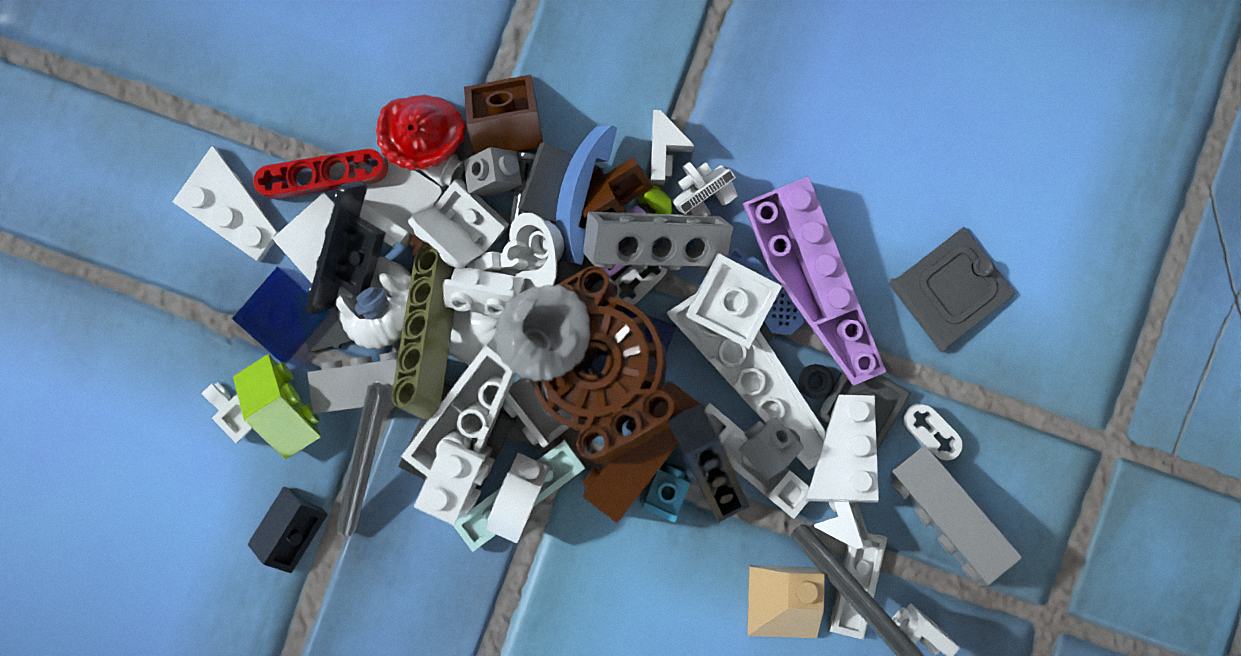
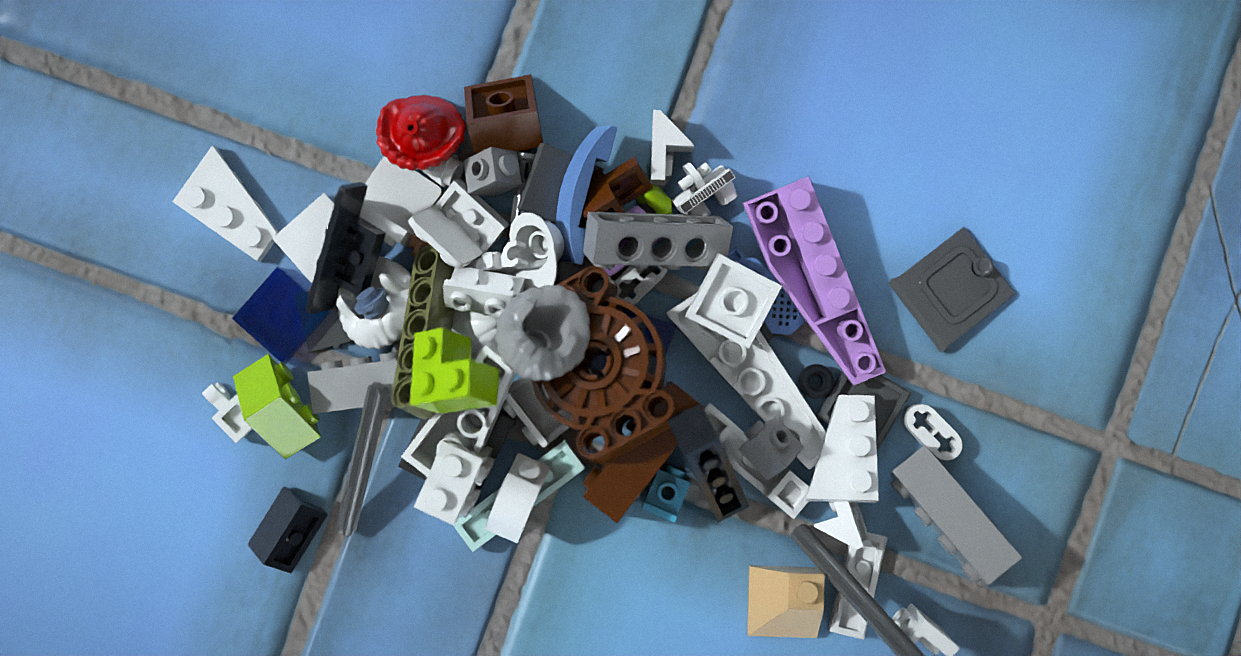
(320, 170): red beam -> none
(446, 375): none -> lime brick

